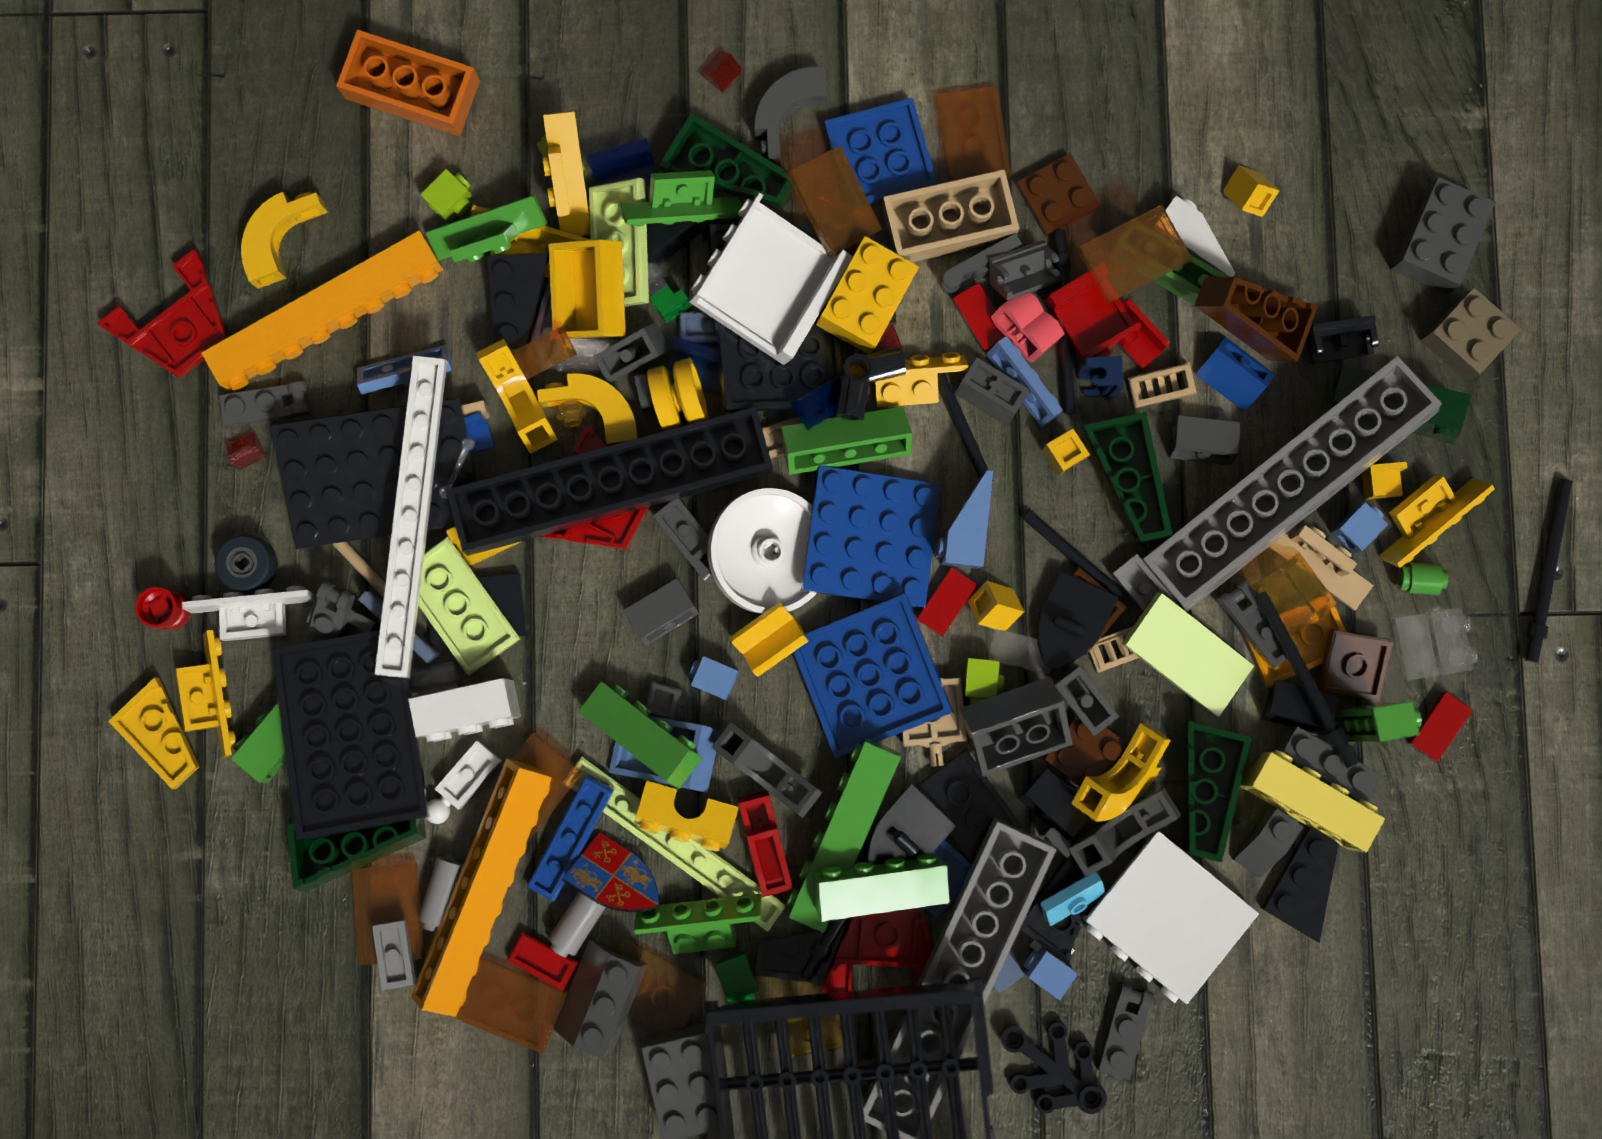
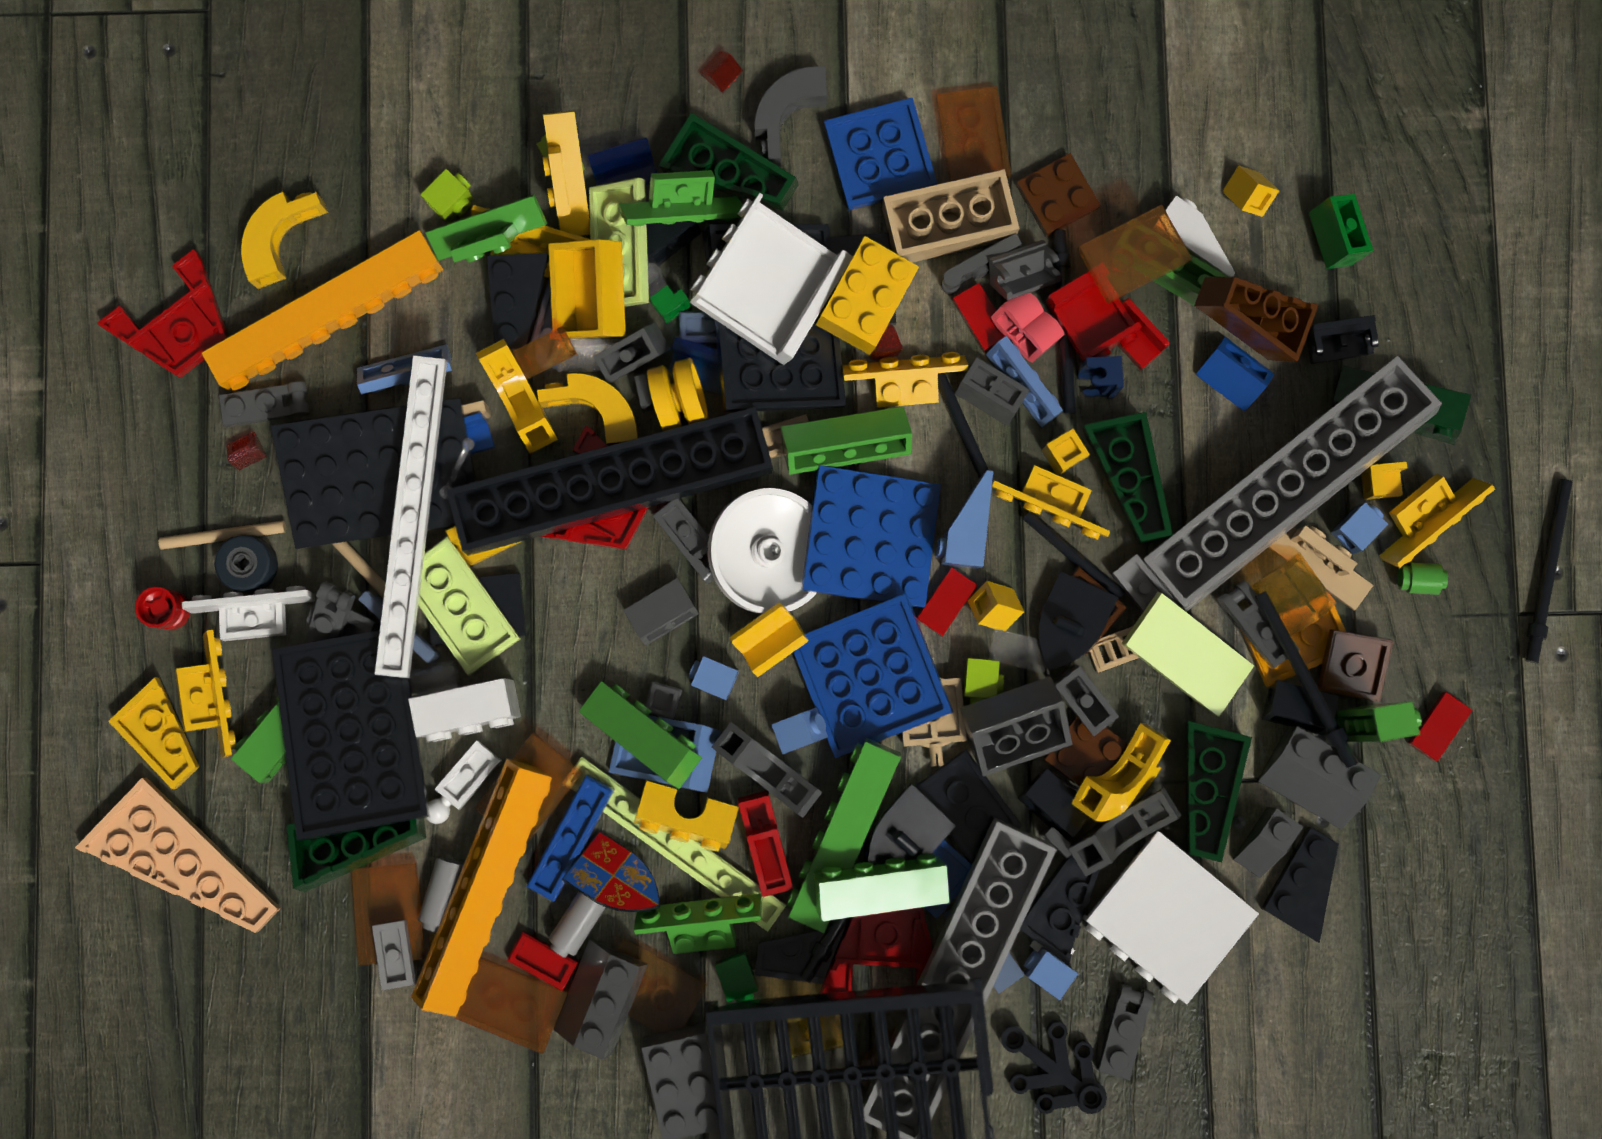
(170, 852): none -> light nougat wing
(221, 534): none -> tan bar
(408, 83): orange brick -> none
(571, 413): clear yellow plate -> none
(800, 730): none -> medium blue brick
(819, 403): clear blue plate -> none
(834, 201): clear orange tile -> none
(854, 390): black piece -> none
(1055, 496): none -> yellow bracket
(1072, 898): medium azure plate -> none
(1188, 378): tan slope -> none
(1205, 440): dark grey hinge -> none
(1312, 801): light yellow slope -> none
(1340, 231): none -> green brick
(1434, 644): clear plate -> none
(1443, 235): dark grey brick -> none
(1470, 334): dark tan brick -> none

